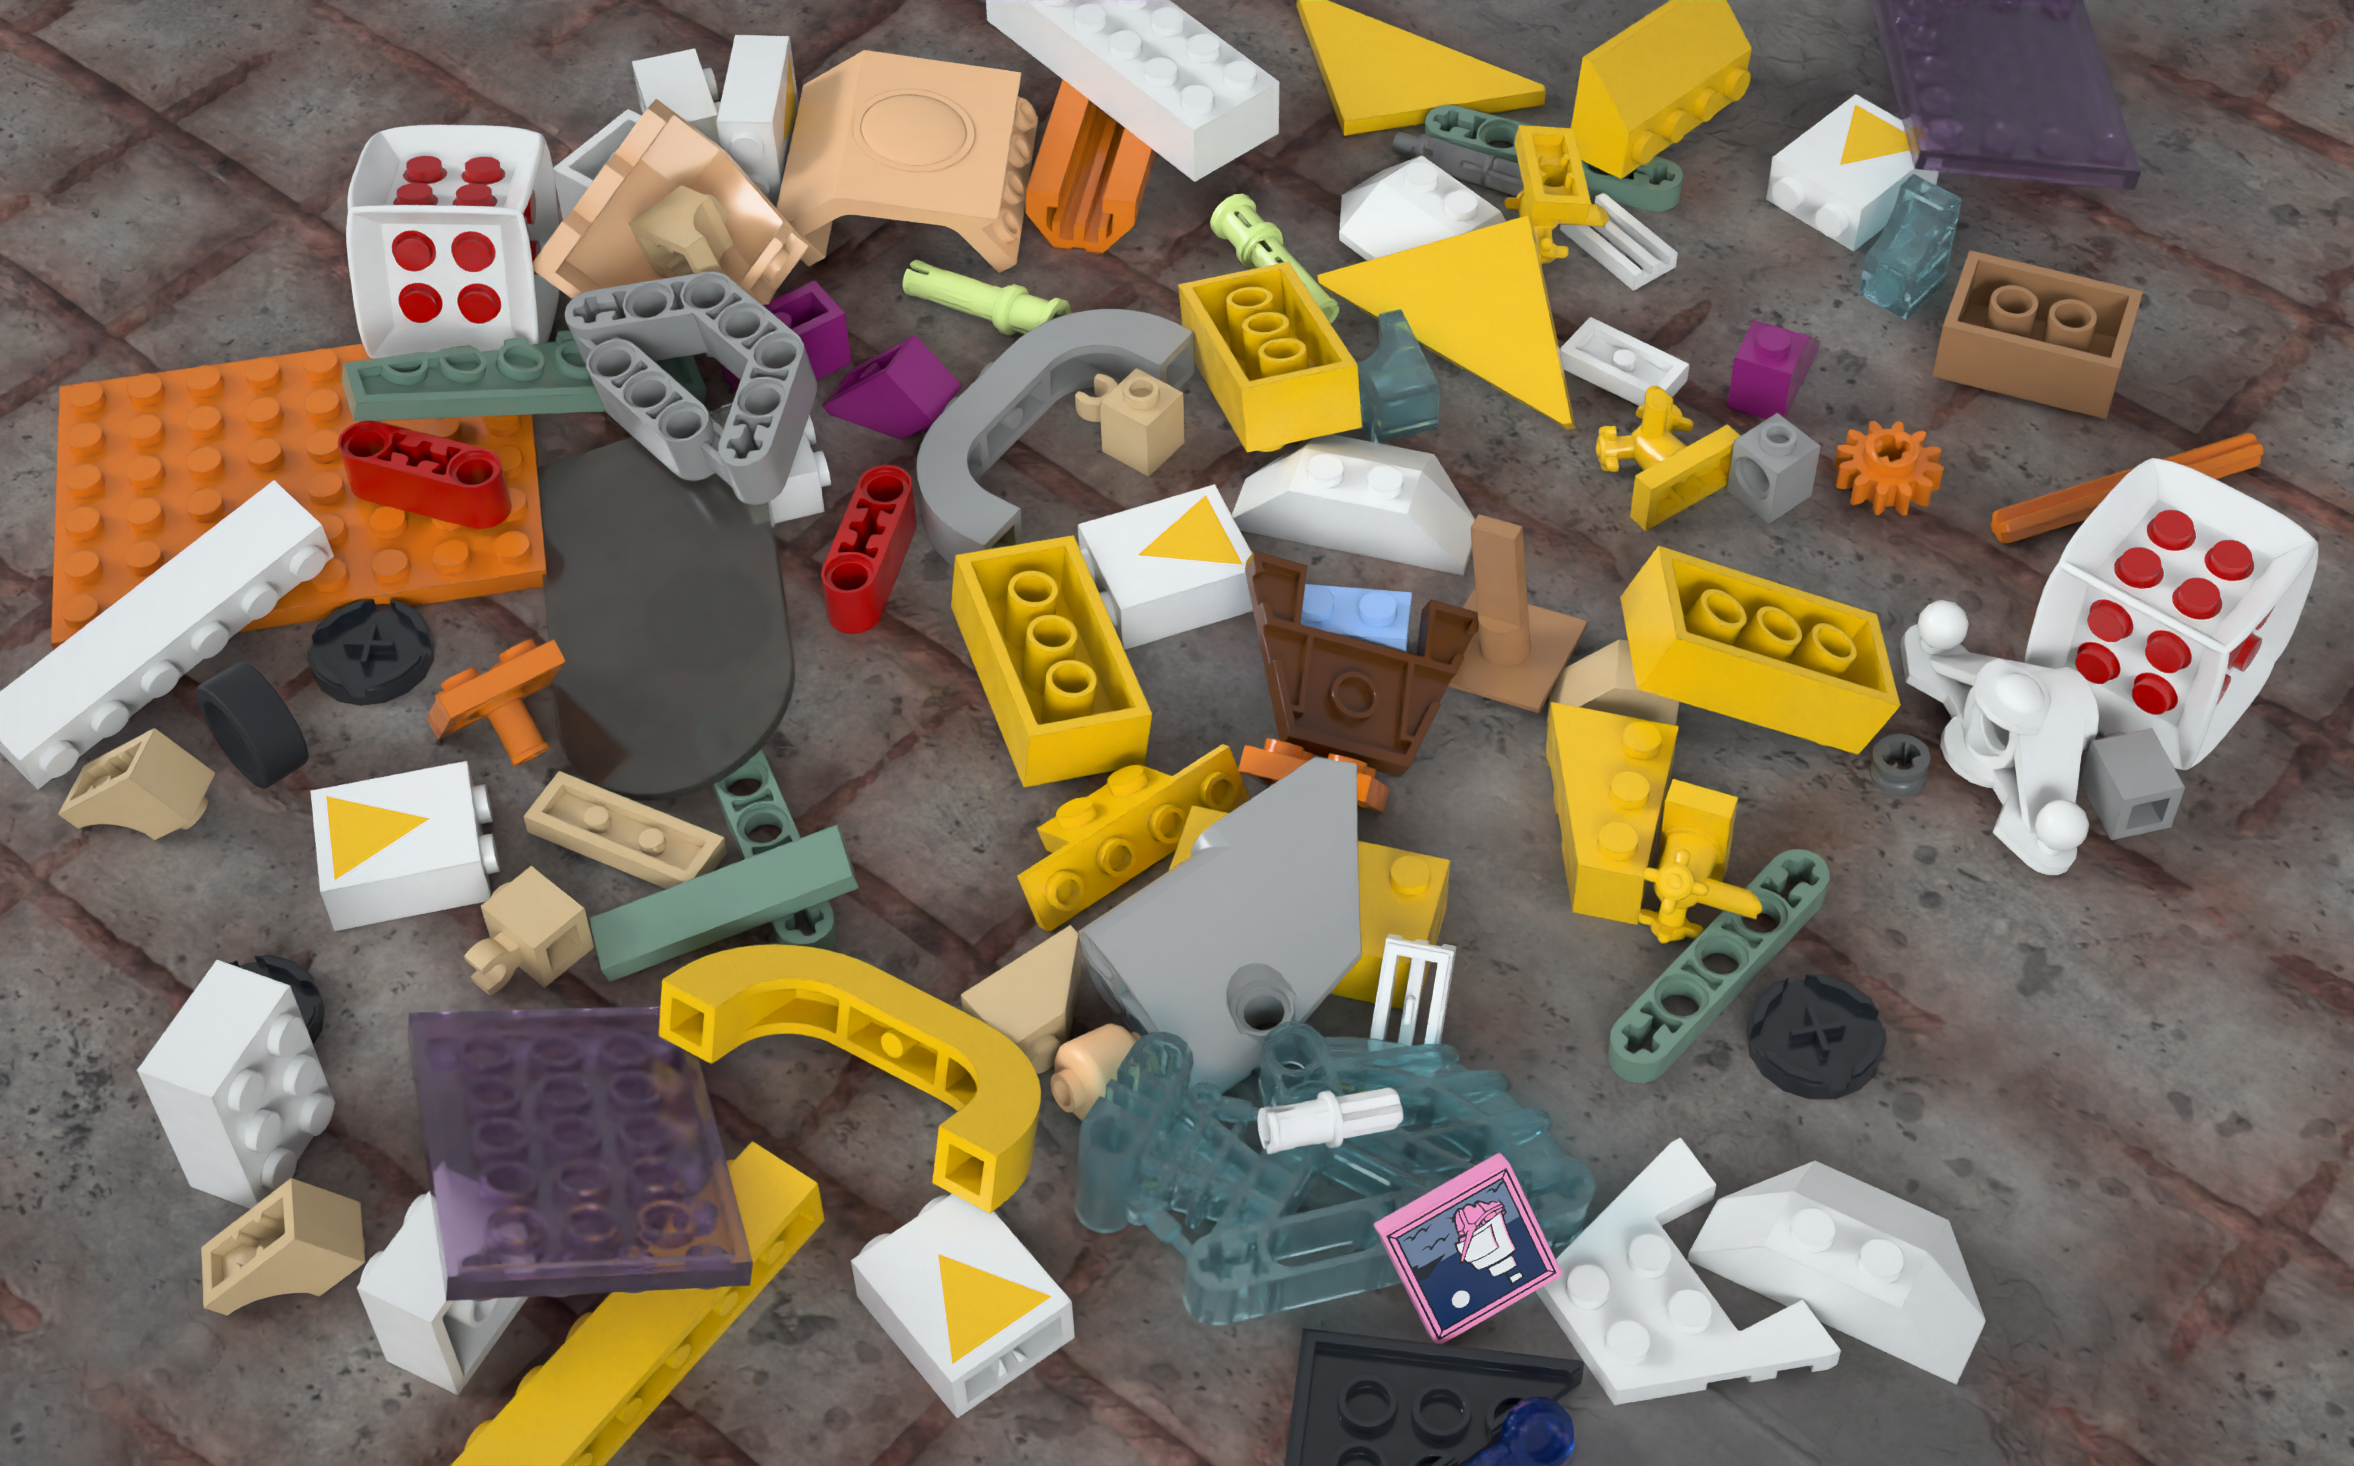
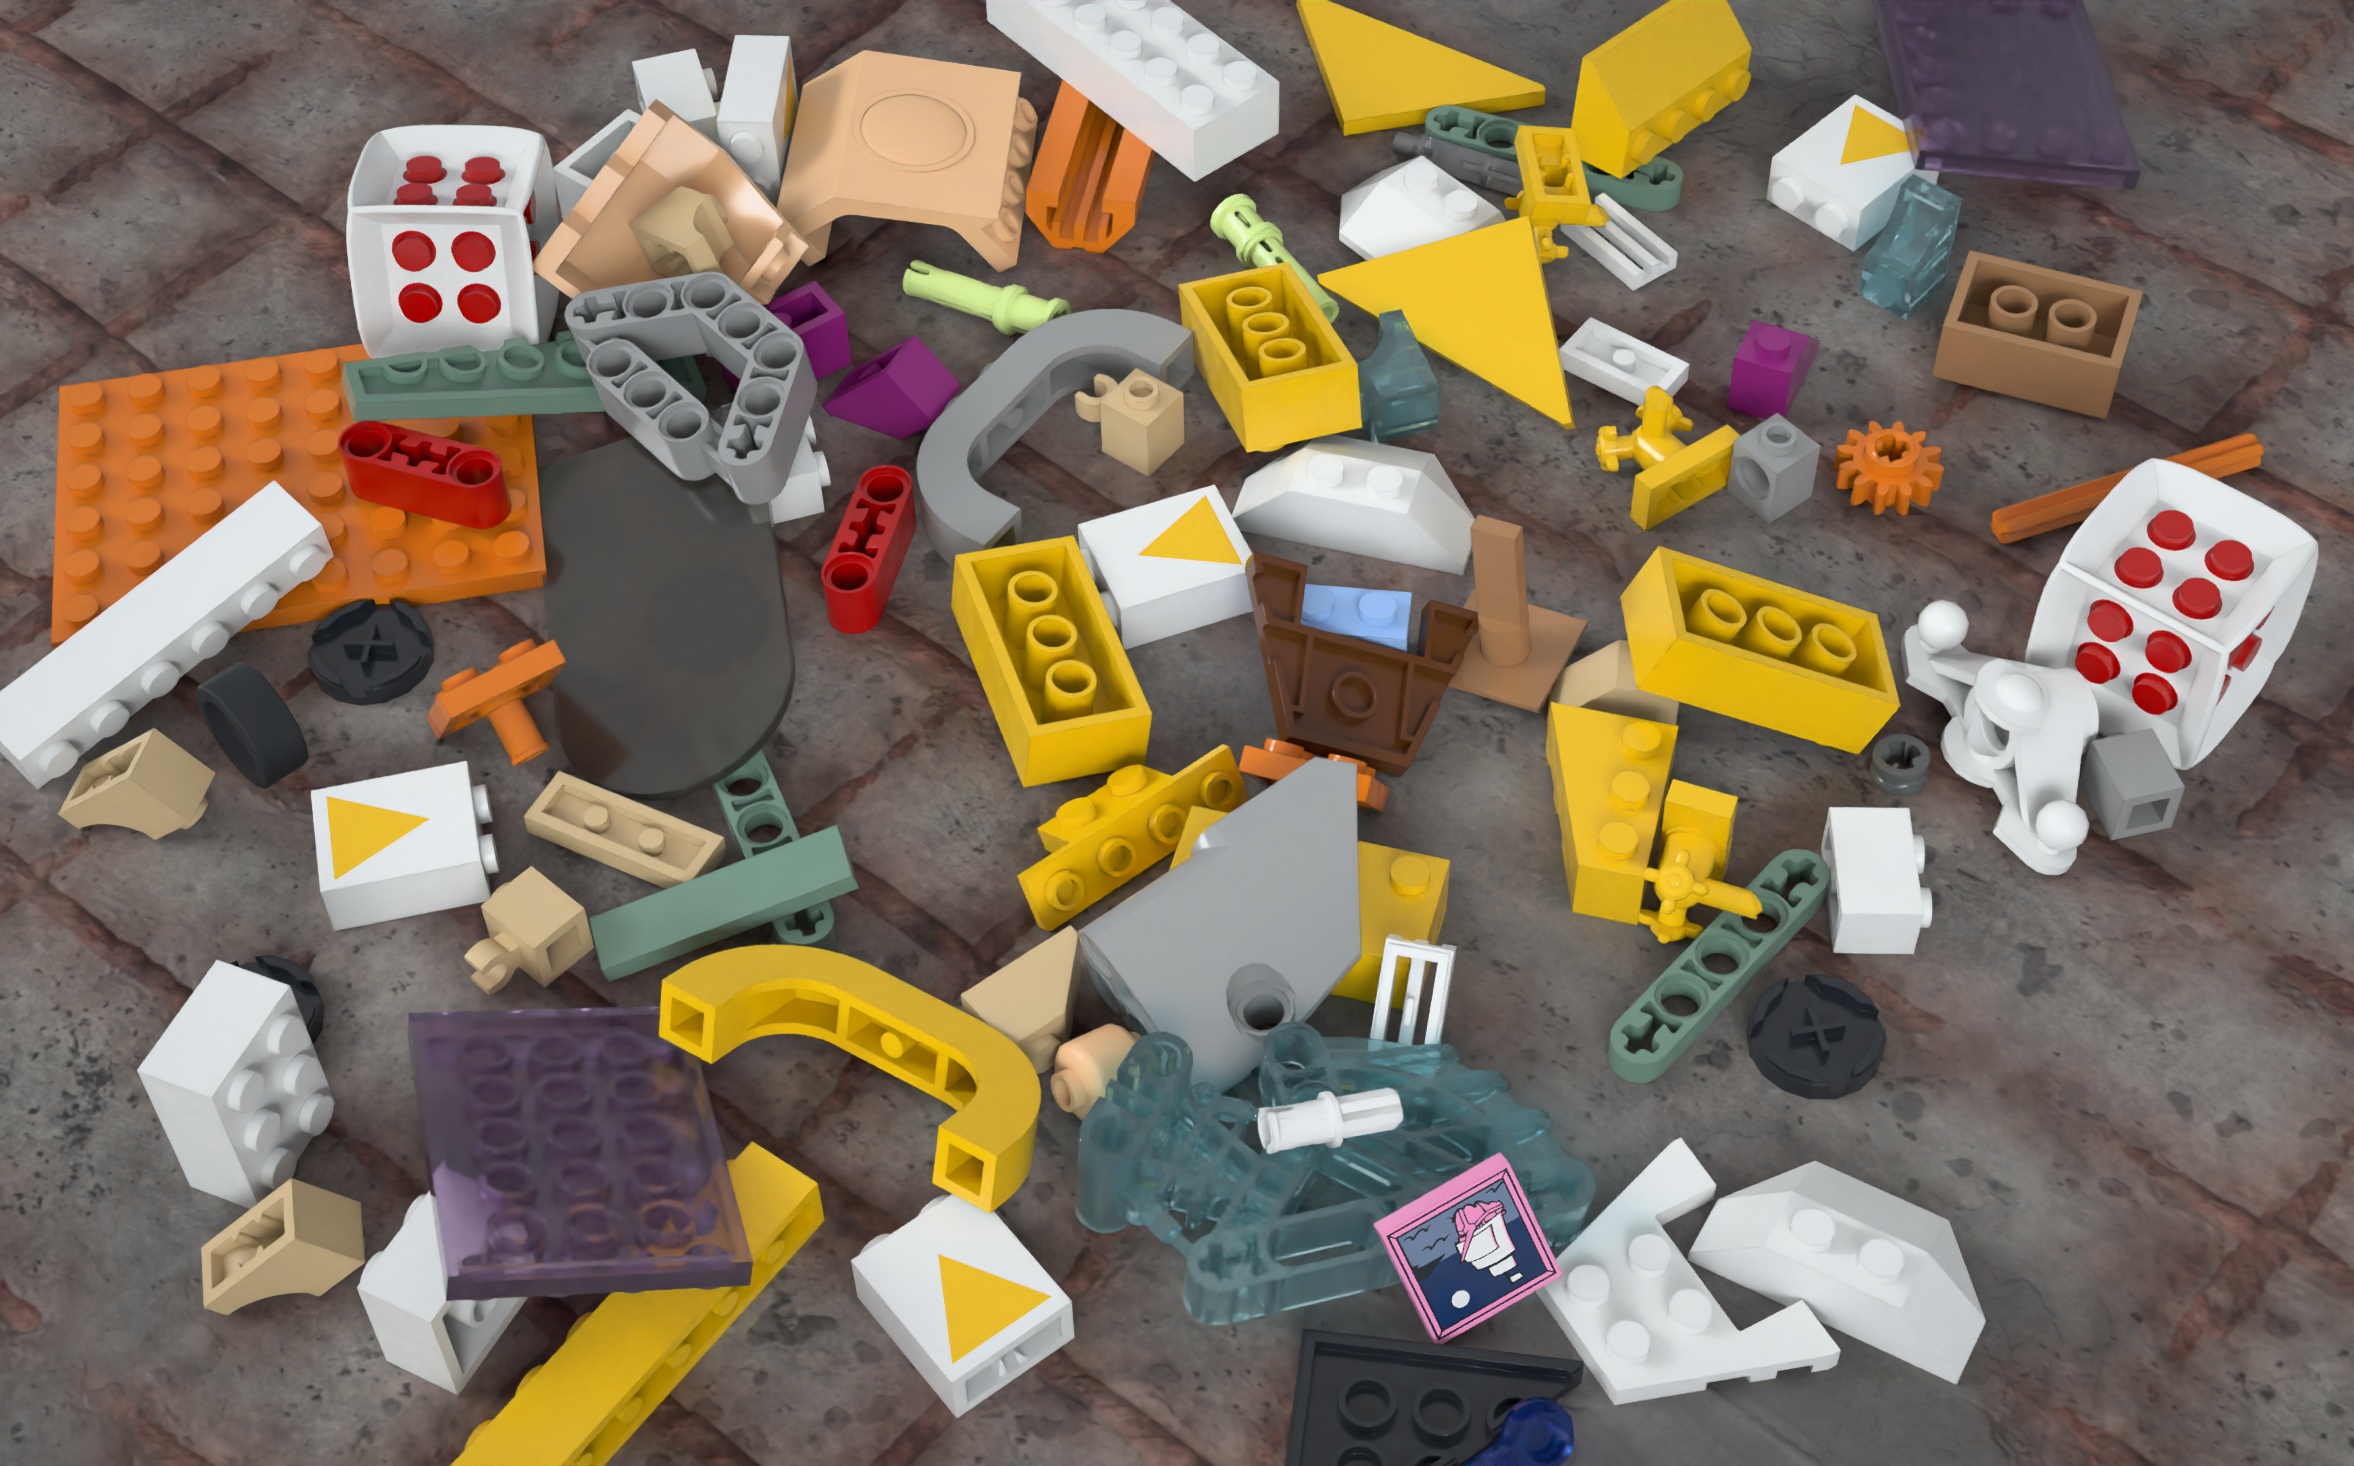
(1874, 880): none -> white brick

